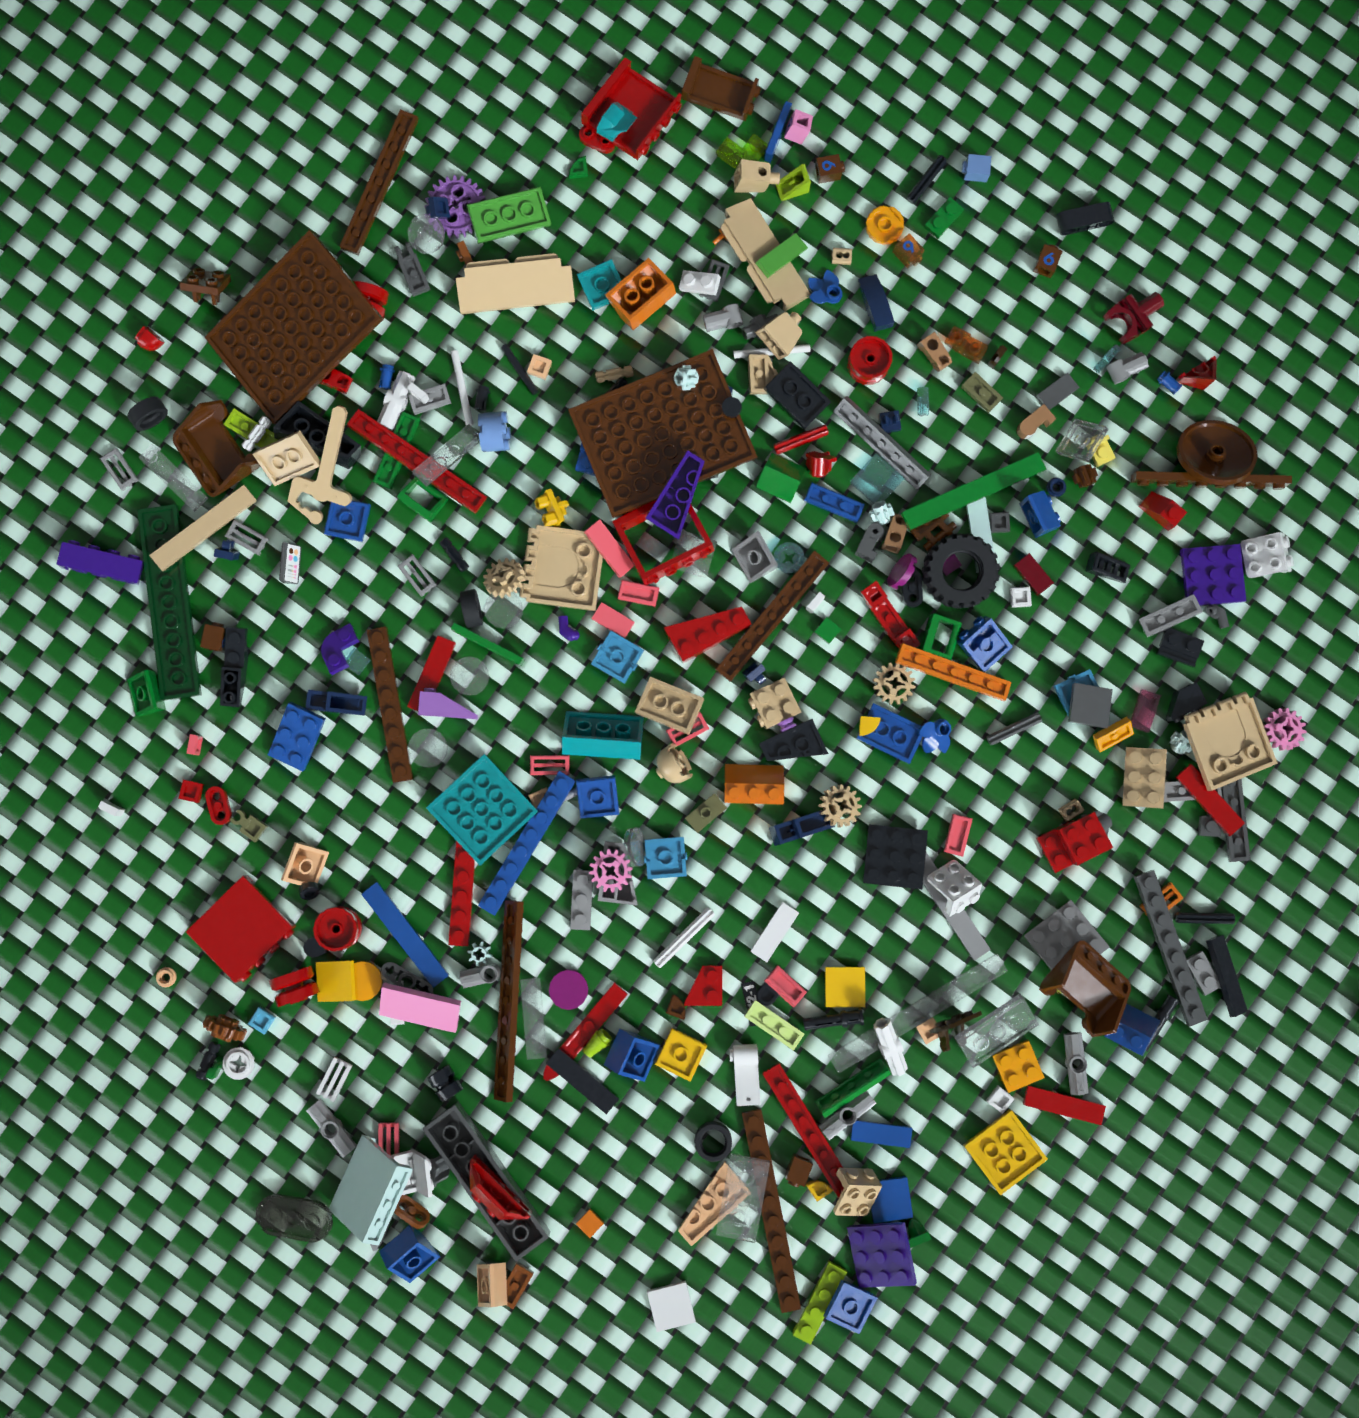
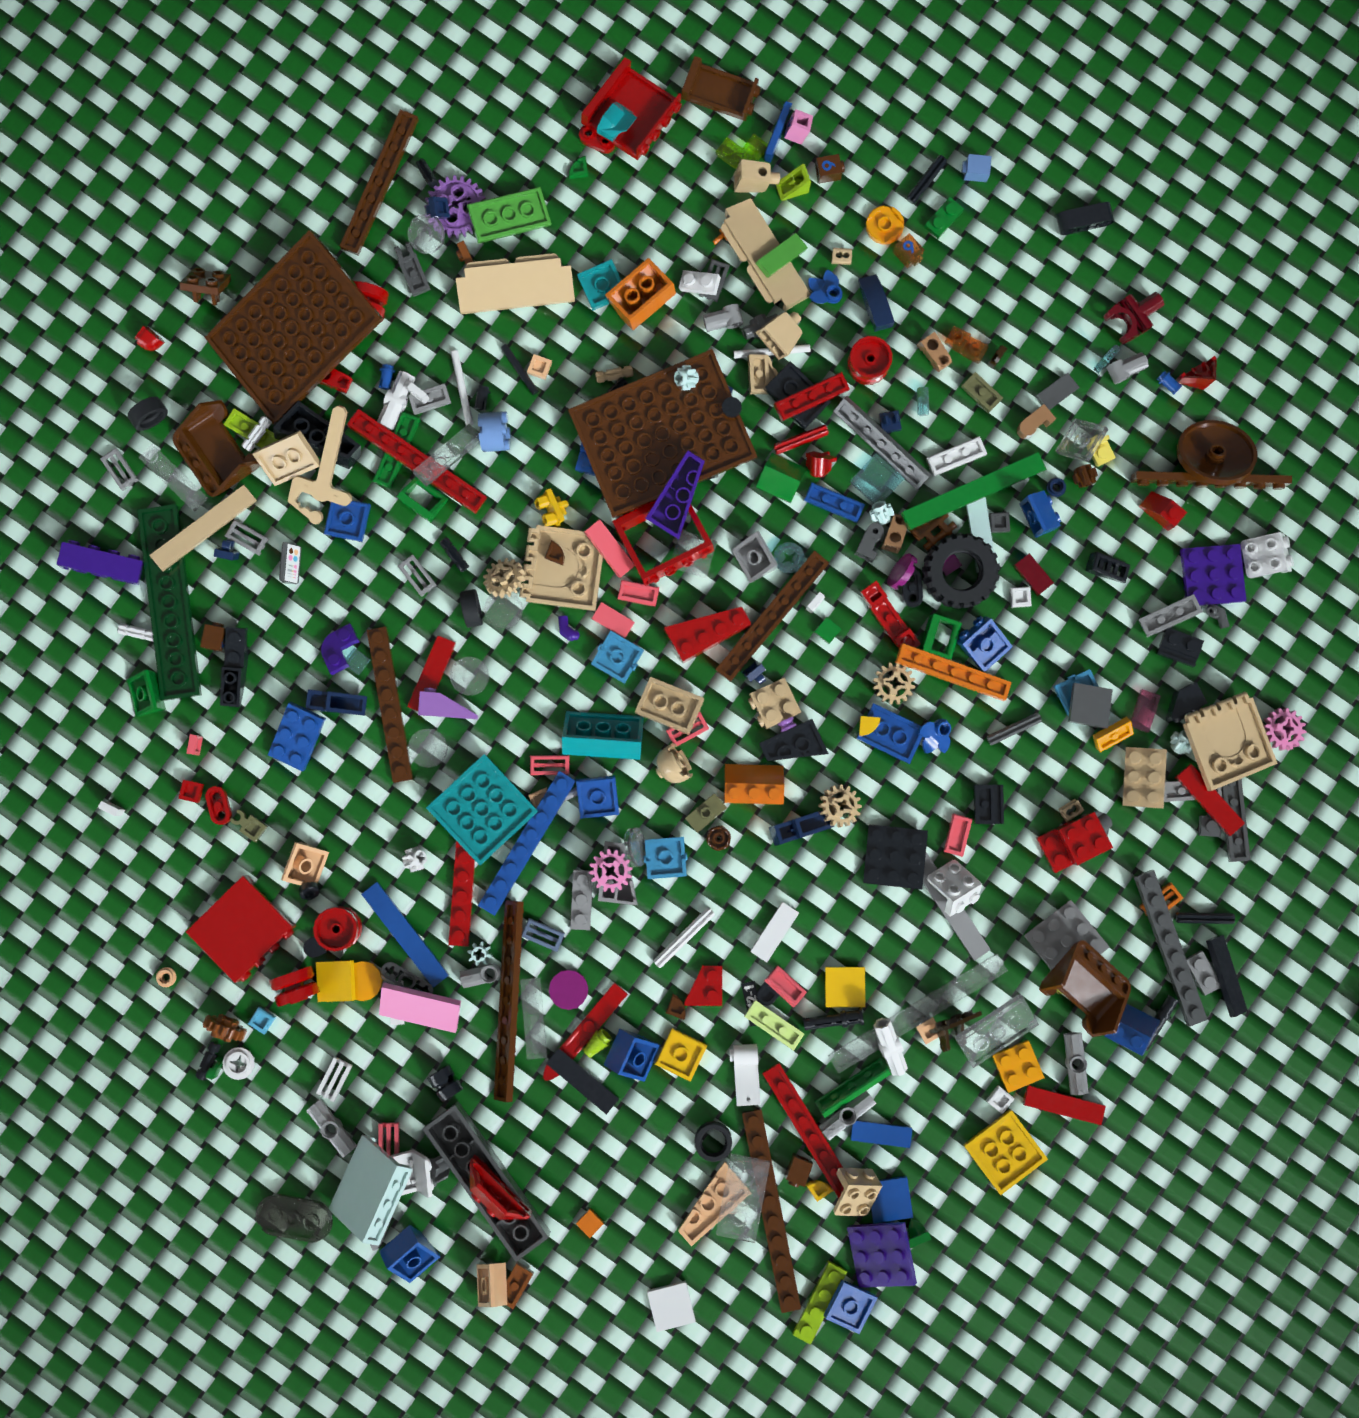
(135, 632): none -> white axle
(412, 1211): dark orange plate -> none
(414, 859): none -> white gear
(426, 173): none -> black axle
(487, 644): green tile -> none
(555, 553): none -> reddish brown tile
(558, 941): none -> sand blue tile
(720, 844): none -> reddish brown plate
(811, 396): none -> red tile
(956, 456): none -> white tile
(988, 804): none -> black plate
(1047, 260): reddish brown brick -> none

